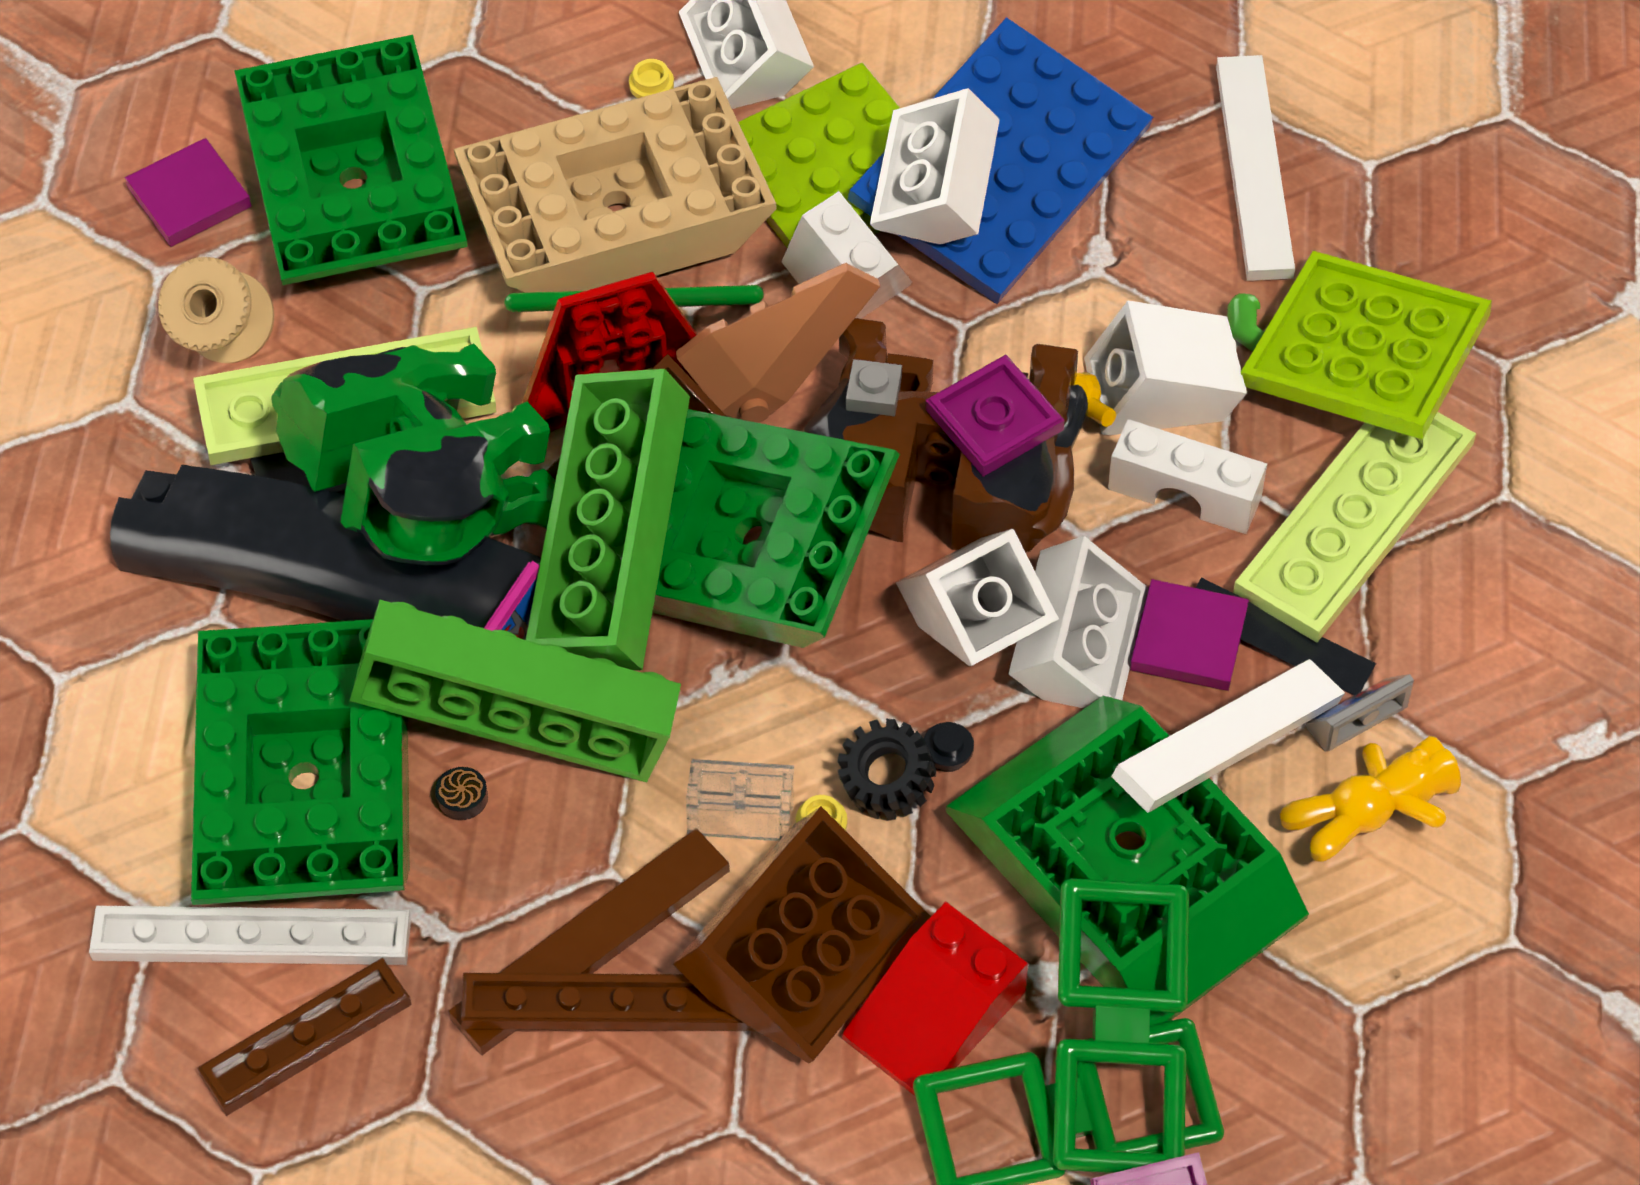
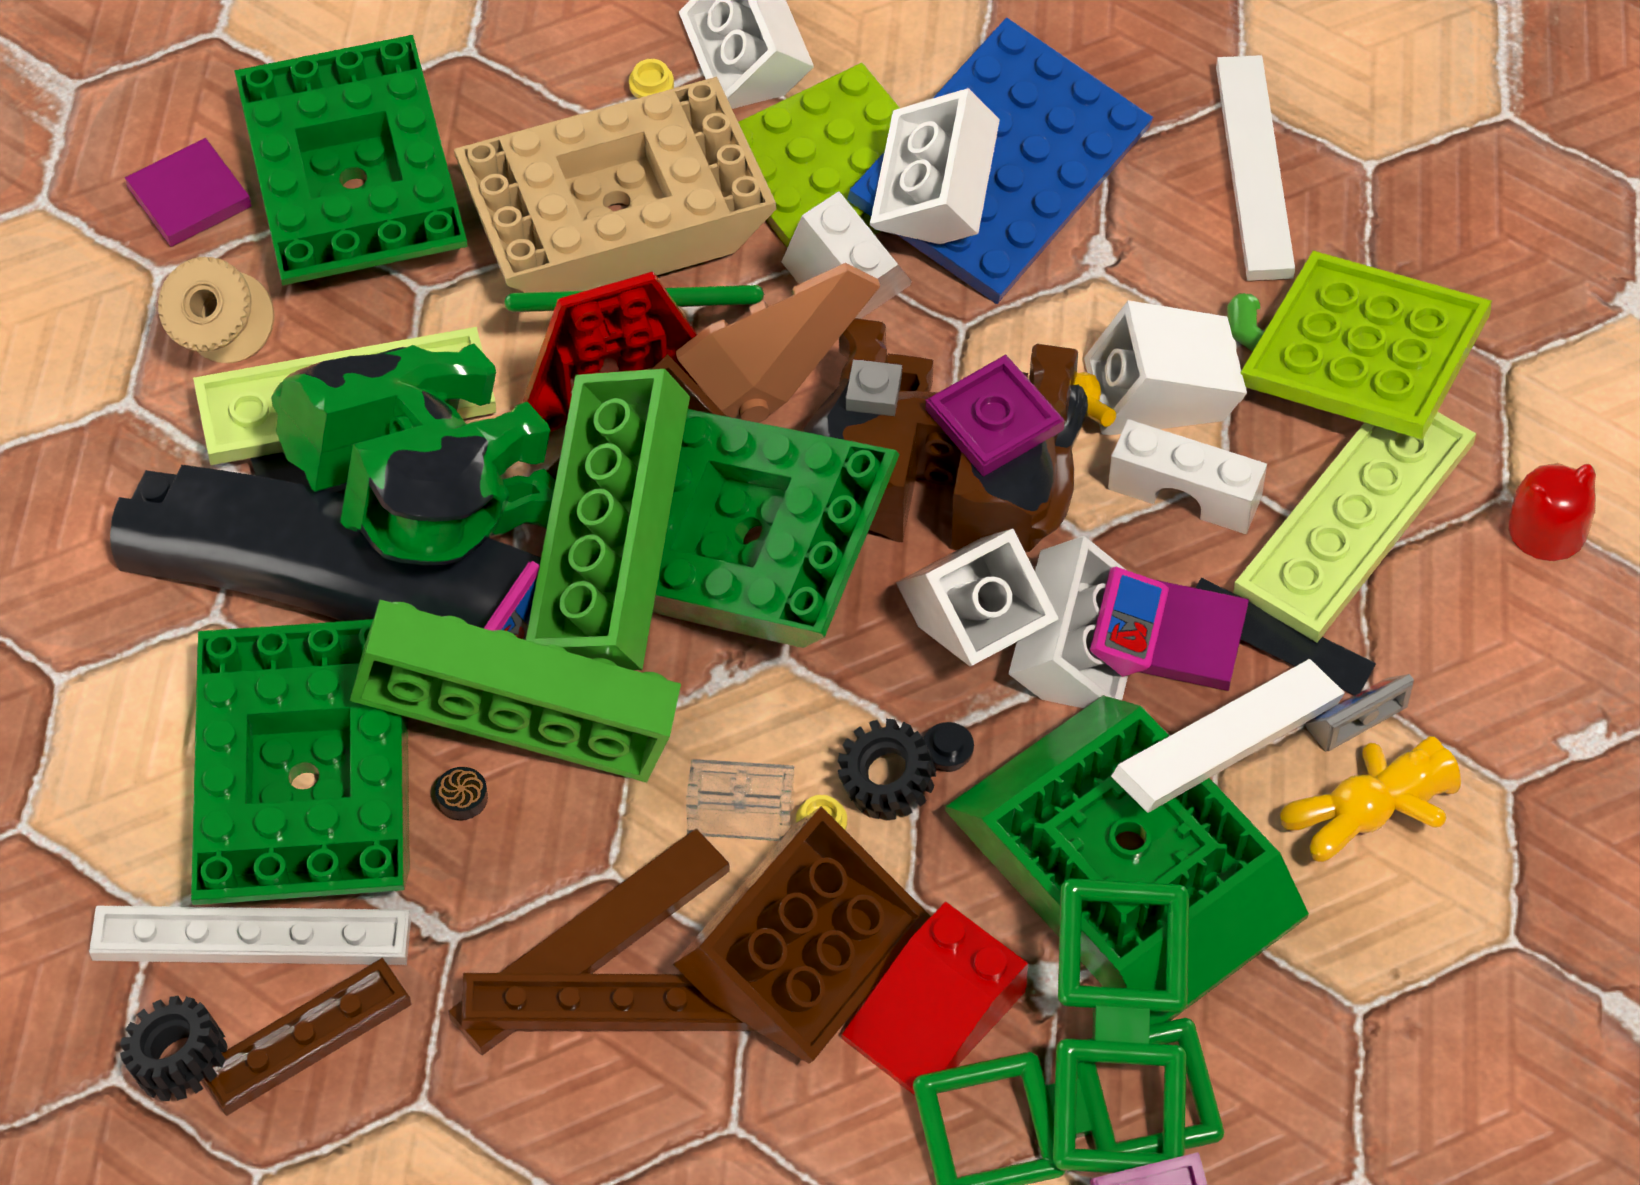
(184, 1067): none -> black tyre
(1129, 621): none -> slope
(1553, 511): none -> red piece

